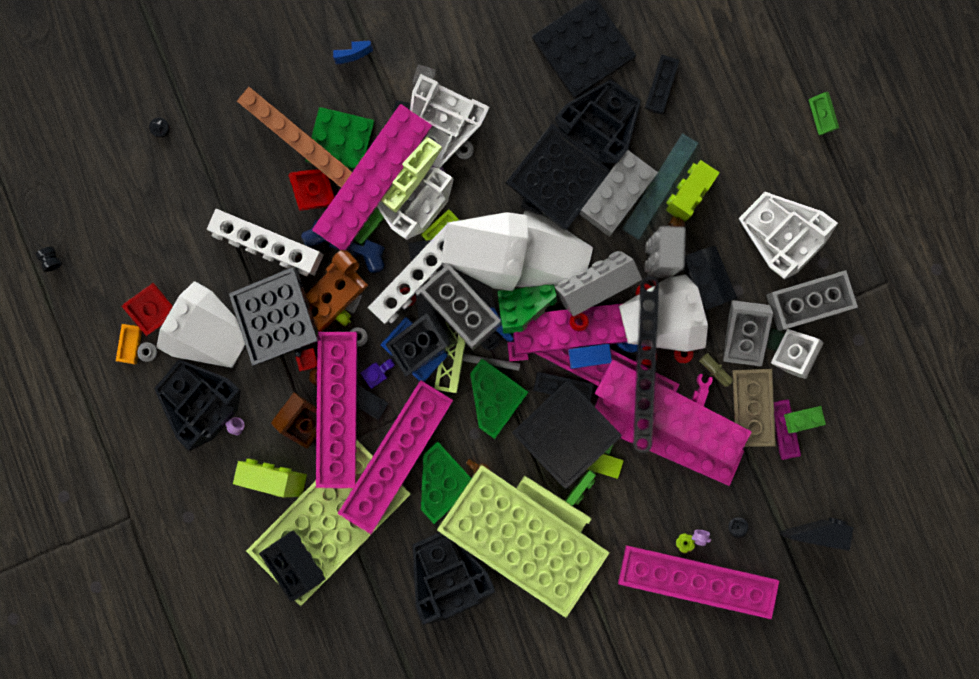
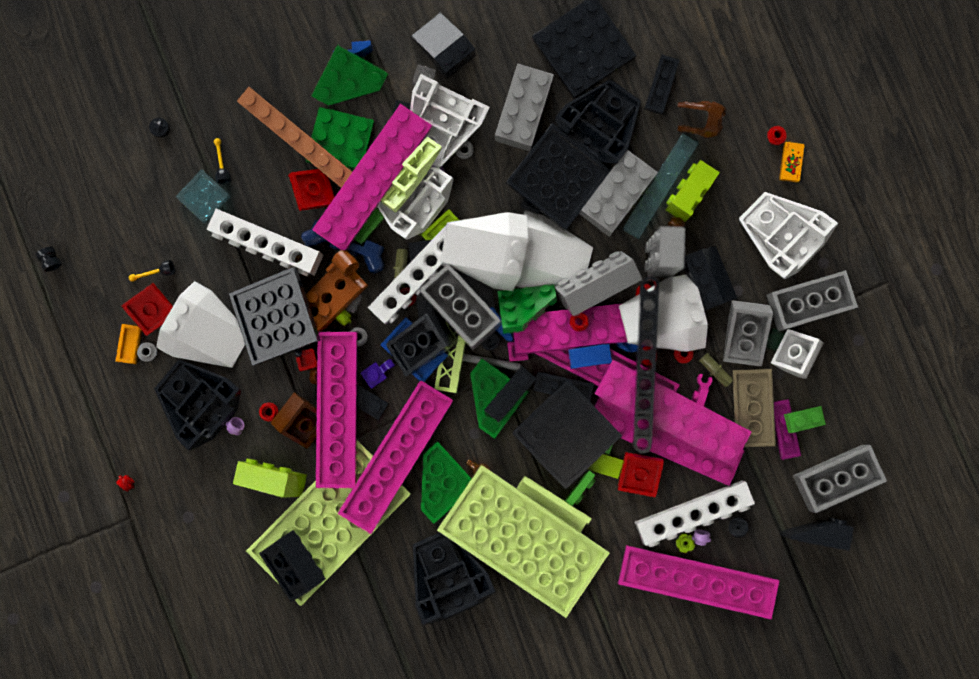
(125, 482): none -> red plate
(166, 268): none -> black hinge
(202, 196): none -> clear light blue plate
(222, 175): none -> black hinge
(262, 411): none -> red plate
(347, 78): none -> green plate
(401, 262): none -> olive axle
(444, 45): none -> slope
(510, 394): none -> black plate
(524, 107): none -> light grey brick
(640, 474): none -> red hinge
(714, 121): none -> reddish brown piece
(742, 503): none -> white brick
(771, 137): none -> red plate
(791, 162): none -> light orange tile
(823, 113): bright green plate -> none
(839, 478): none -> light grey brick

